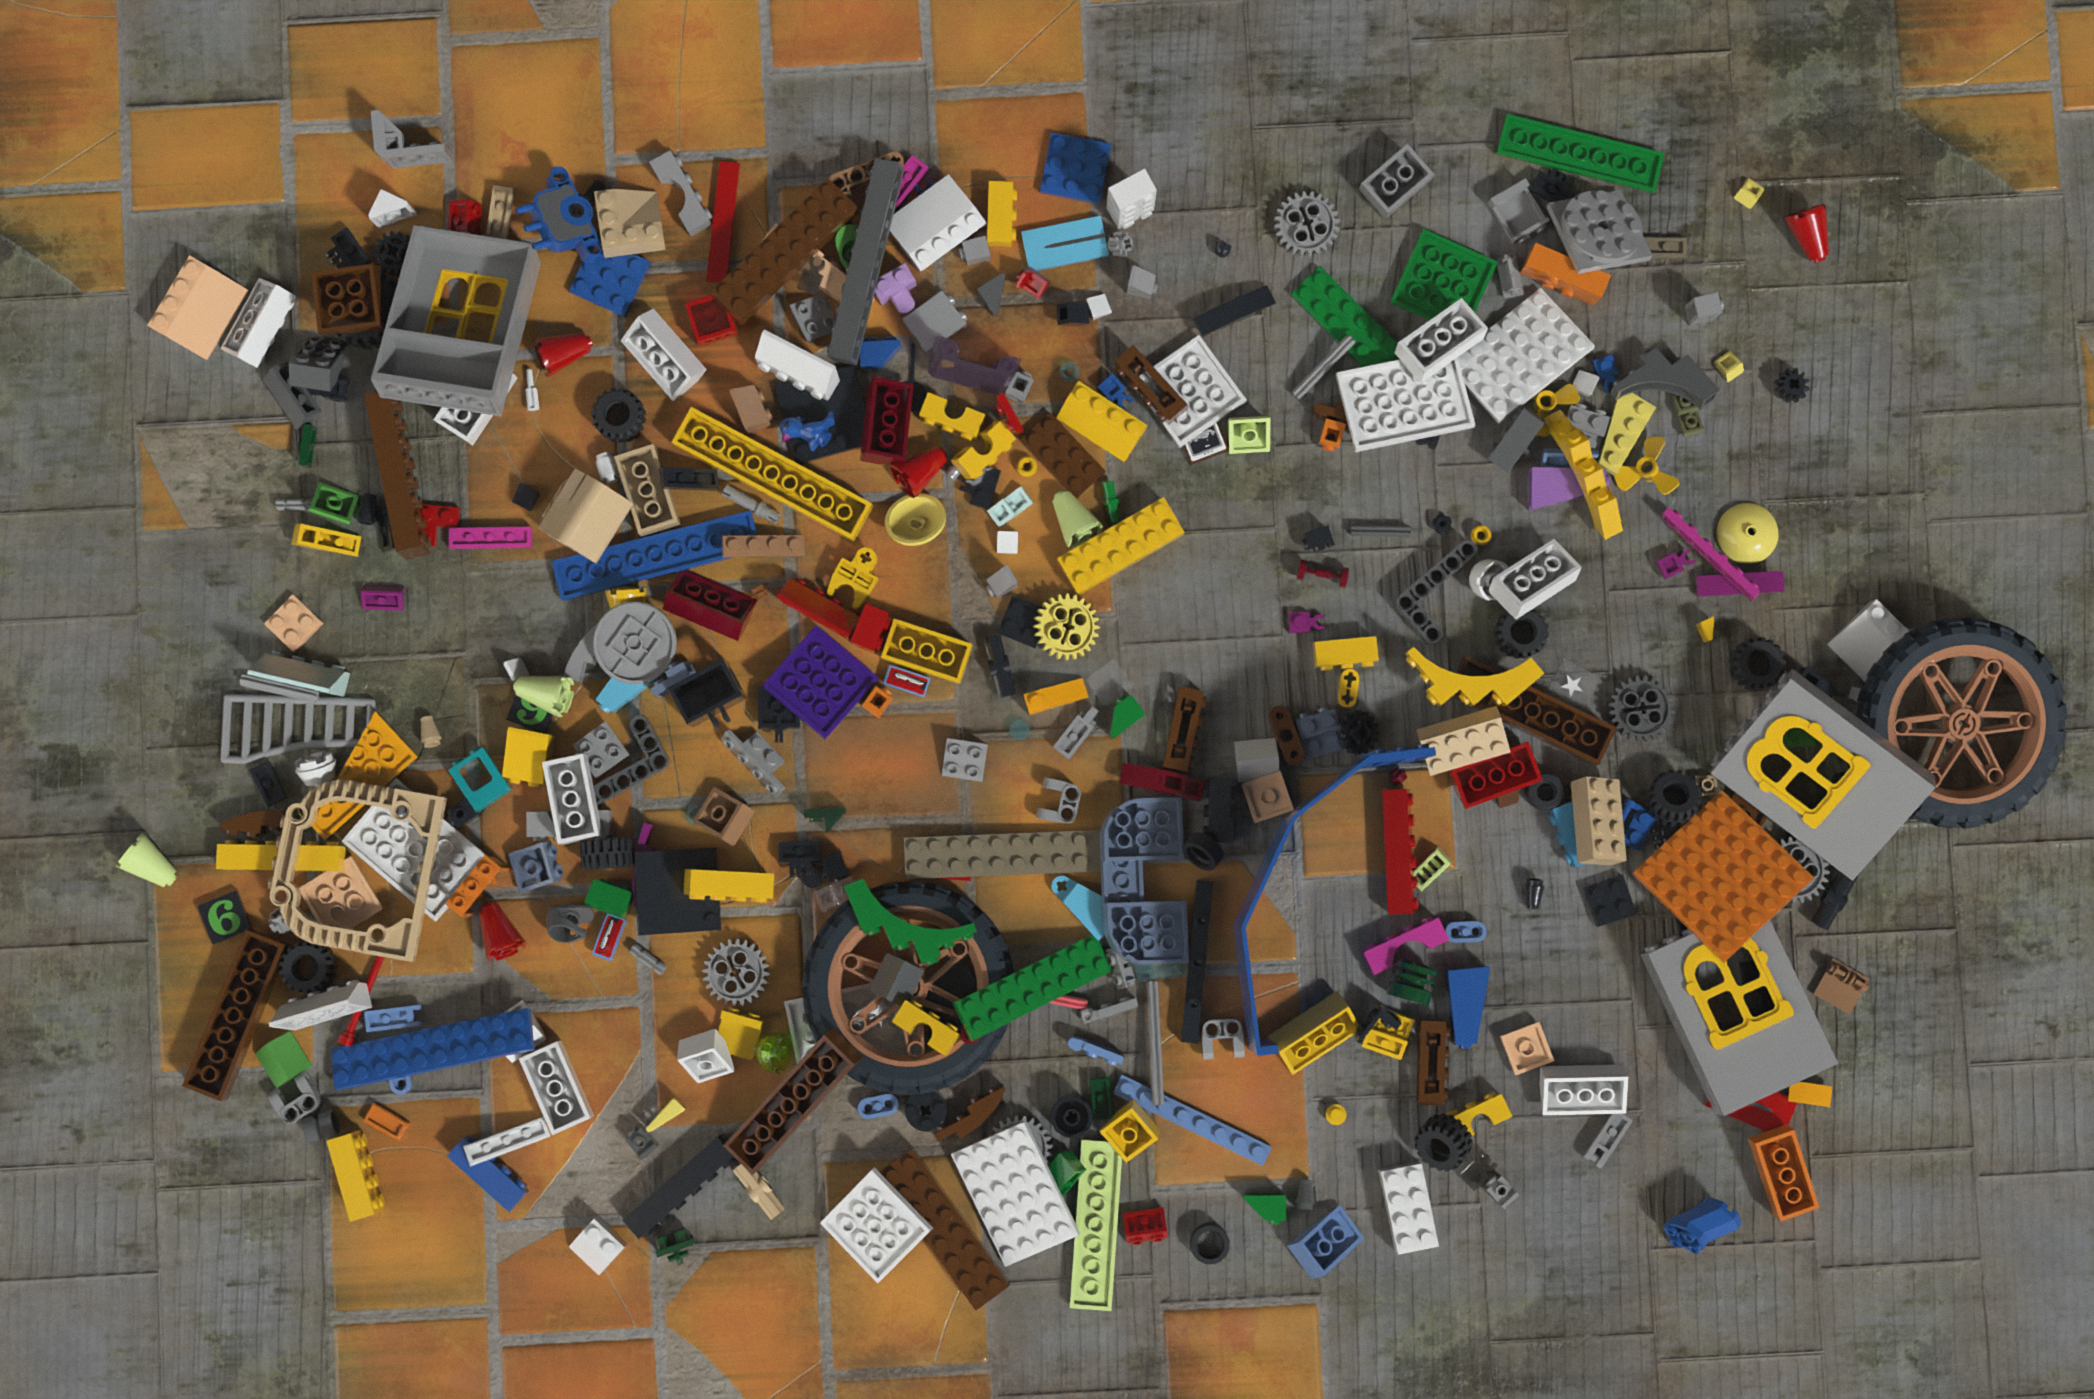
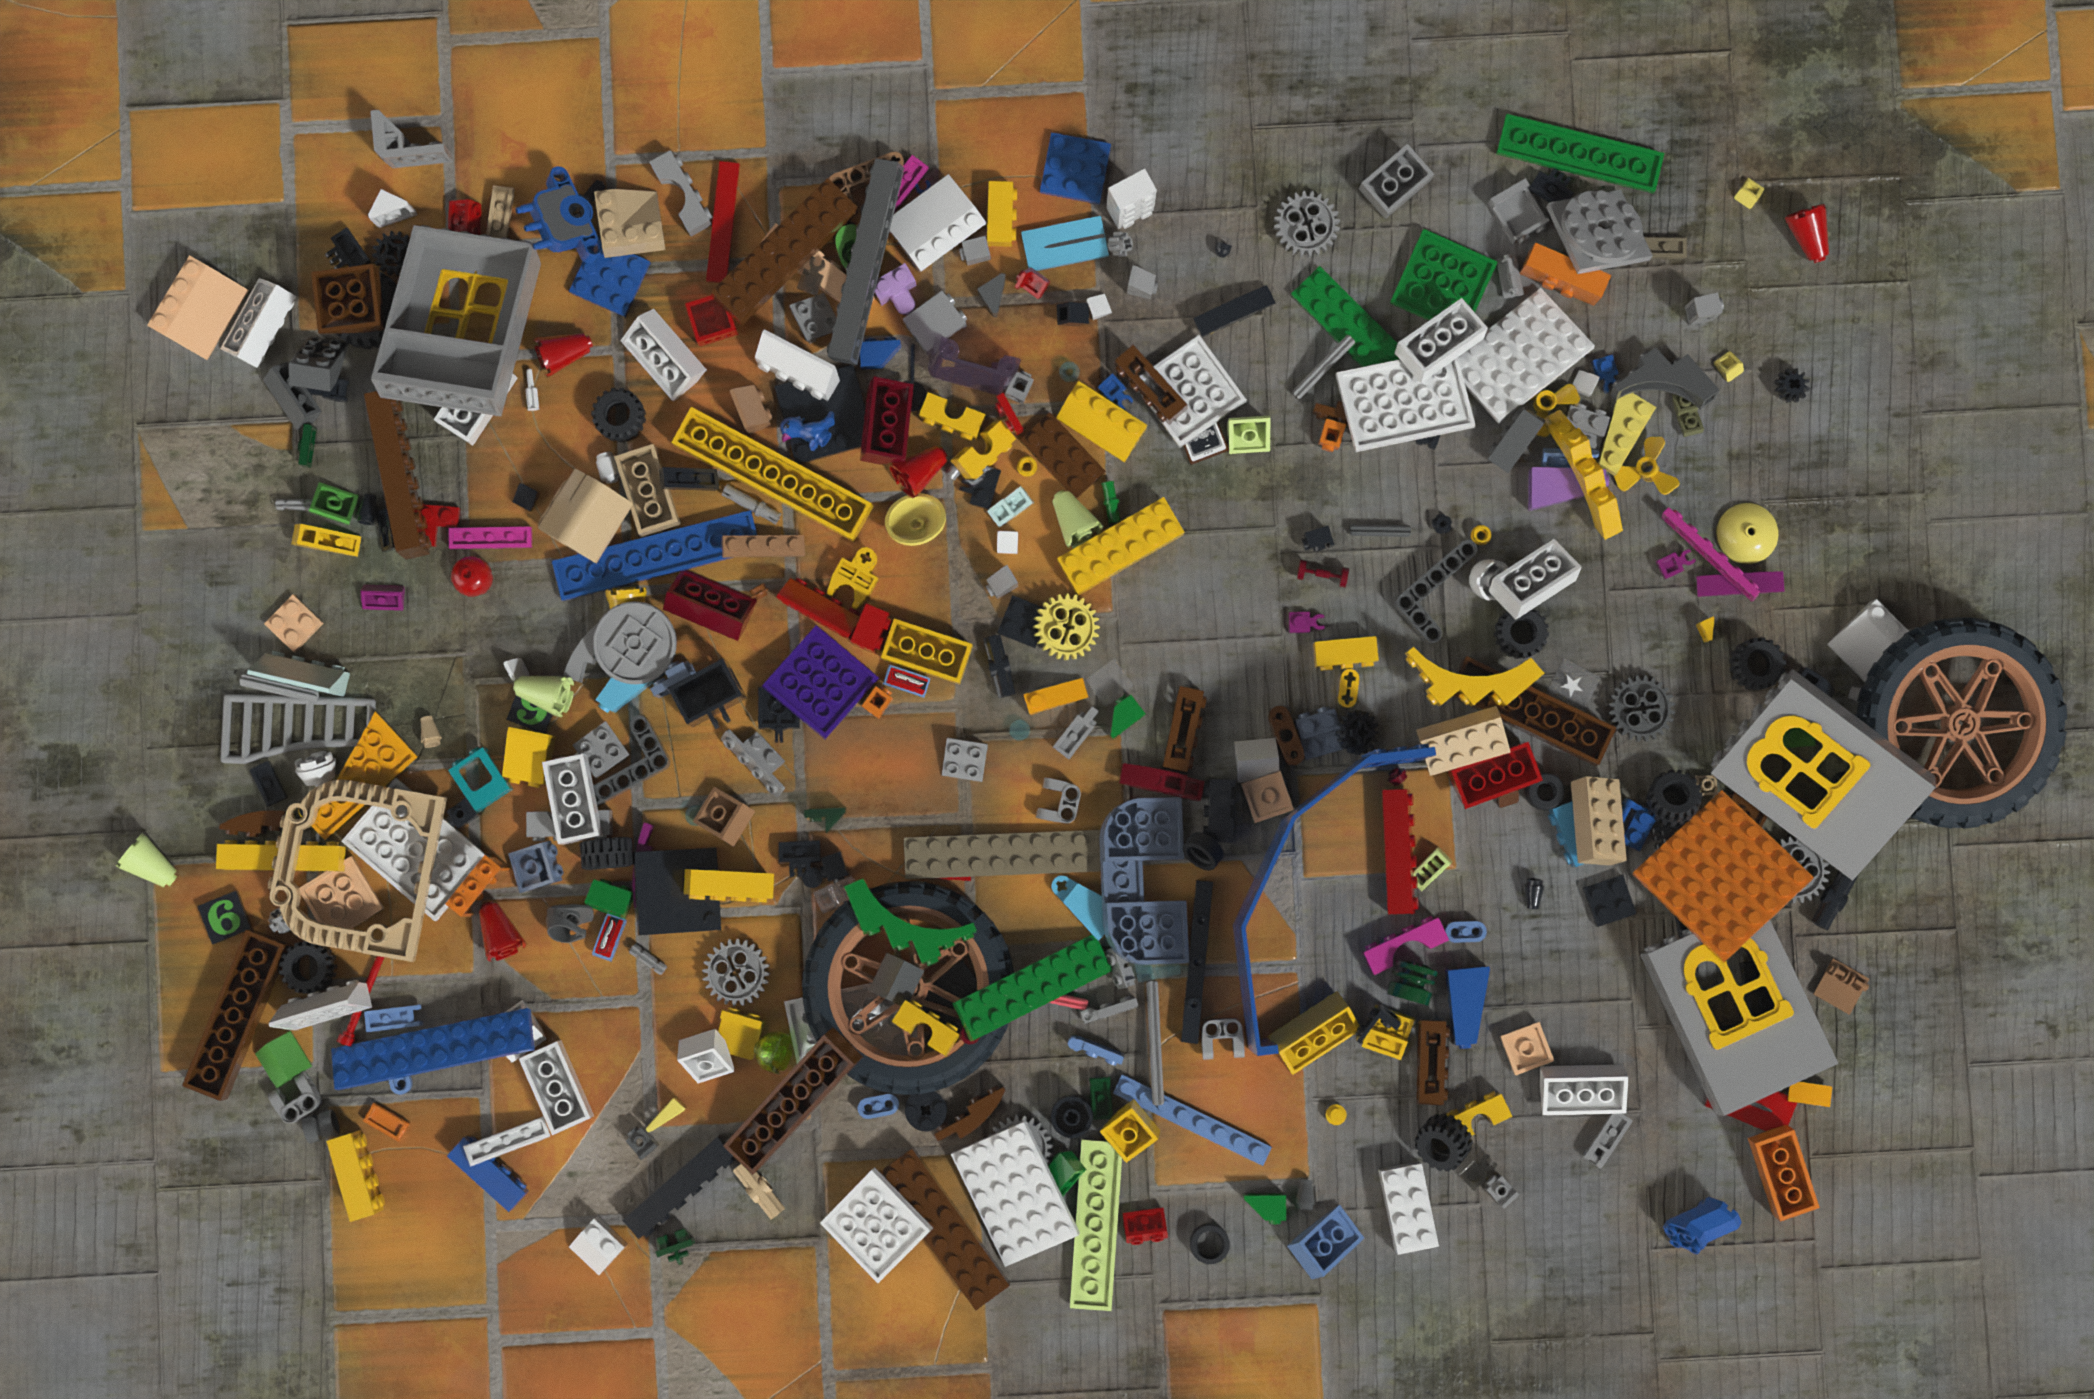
(471, 576): none -> red cylinder

